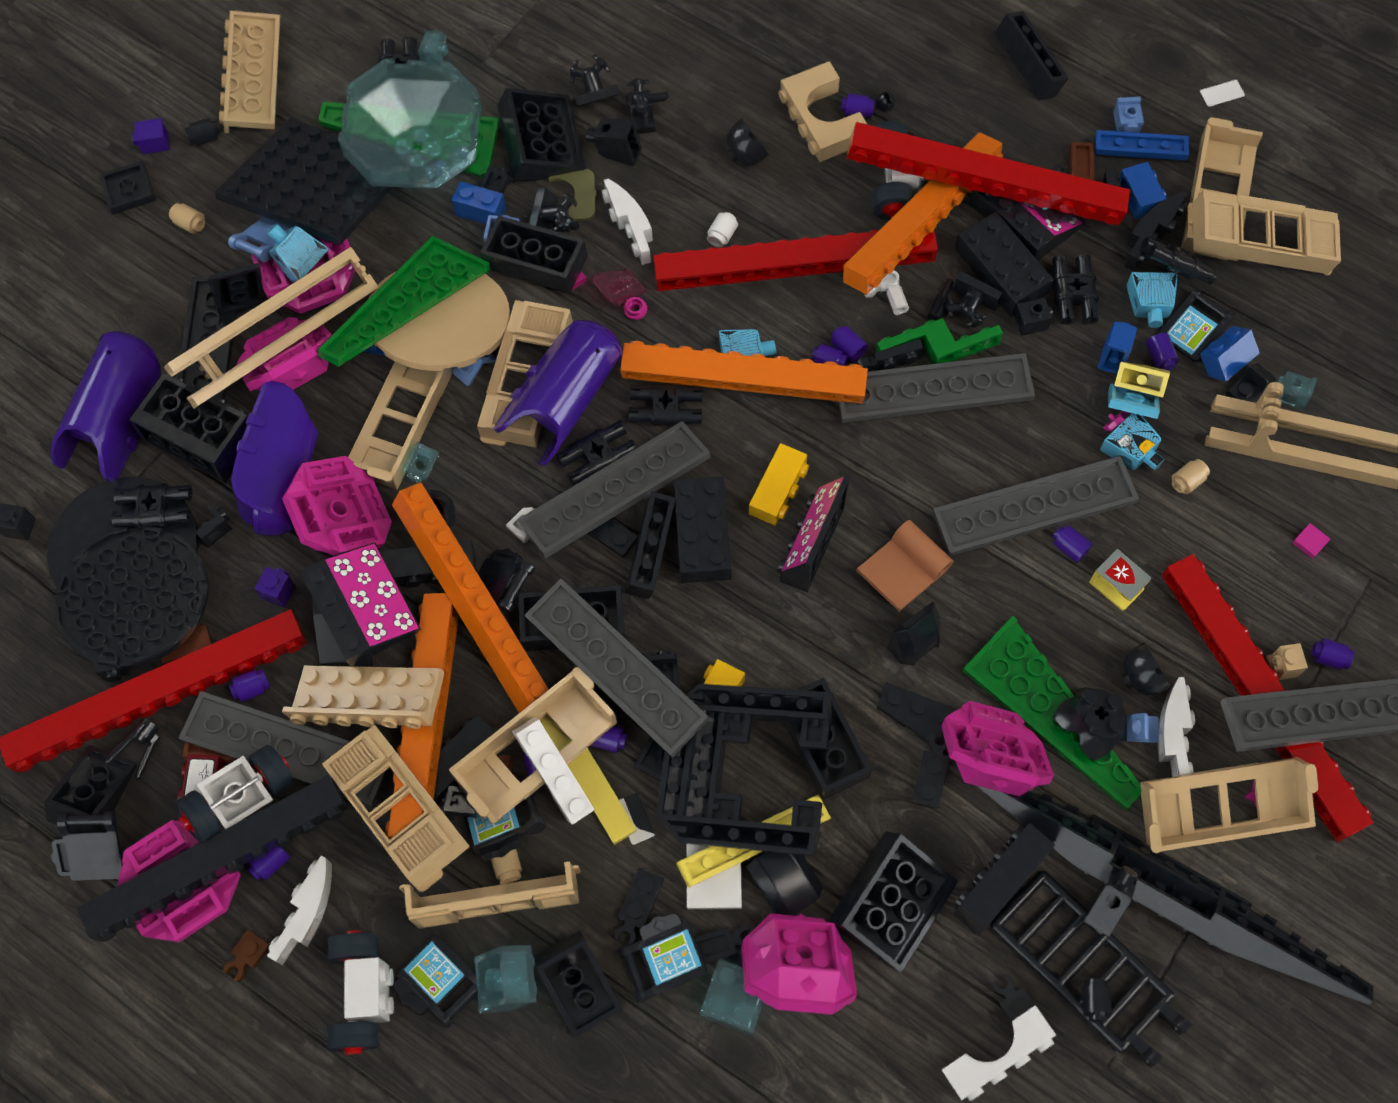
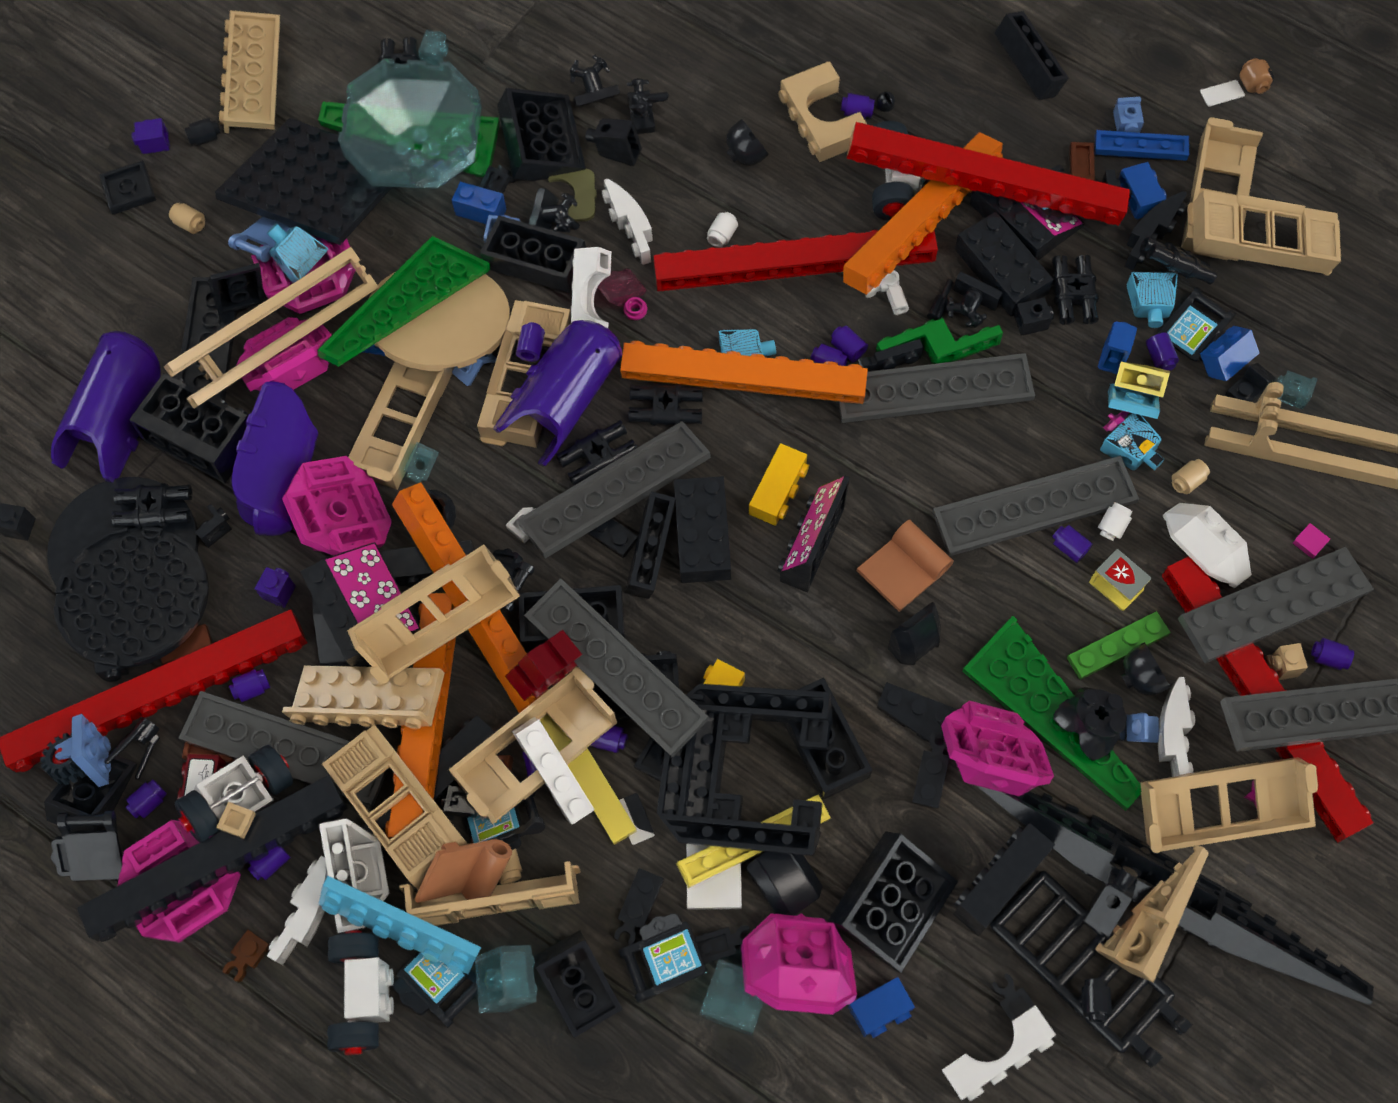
(78, 753): none -> medium blue plate
(145, 799): none -> dark purple brick
(236, 820): none -> tan plate
(354, 859): none -> white wedge
(393, 647): none -> tan piece
(398, 925): none -> medium azure plate
(465, 870): none -> nougat door
(530, 342): none -> dark purple brick
(544, 666): none -> dark red brick
(589, 270): none -> white arch
(882, 1007): none -> blue brick
(1115, 521): none -> white brick
(1117, 645): none -> bright green plate
(1146, 935): none -> tan wedge
(1209, 542): none -> white wedge
(1256, 76): none -> medium nougat head
(1275, 604): none -> dark grey plate

